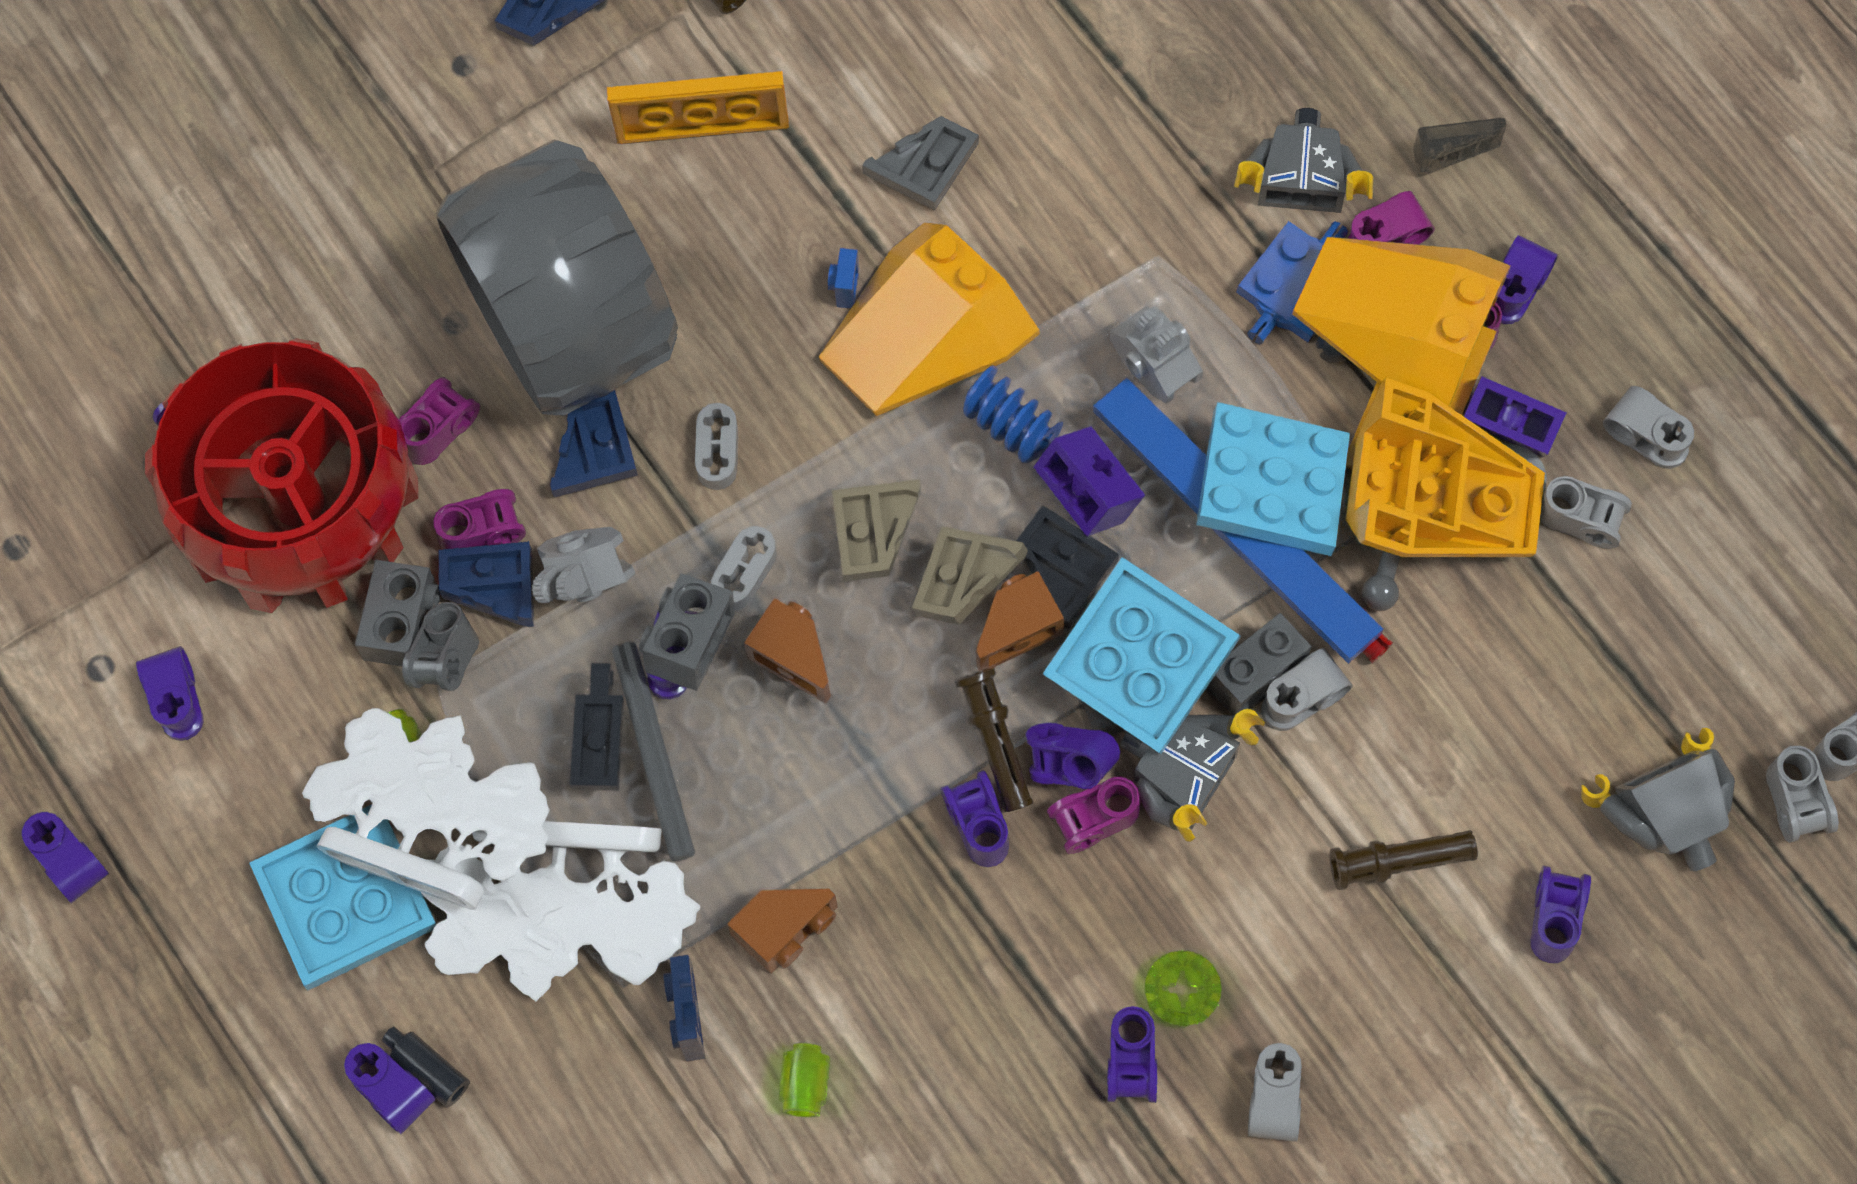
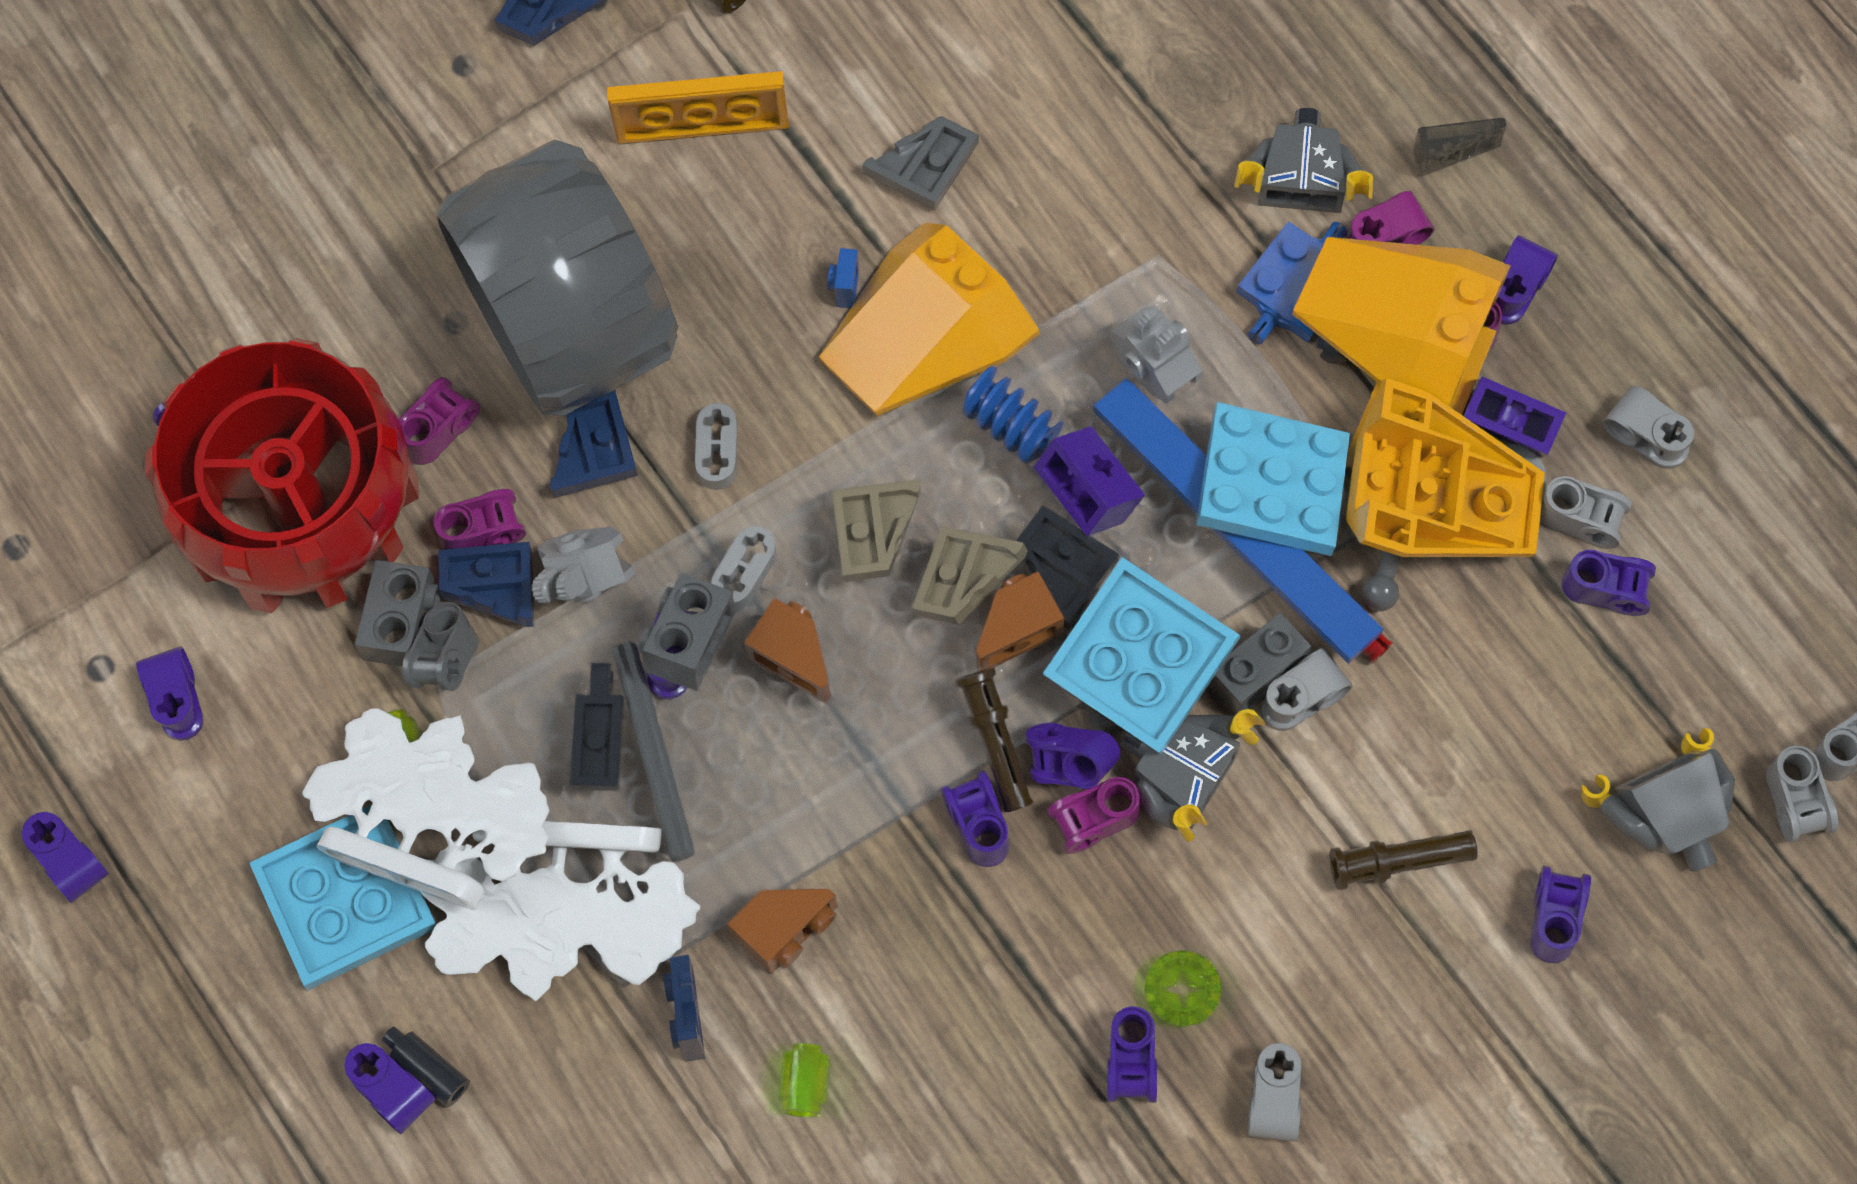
(1619, 583): none -> dark purple piece

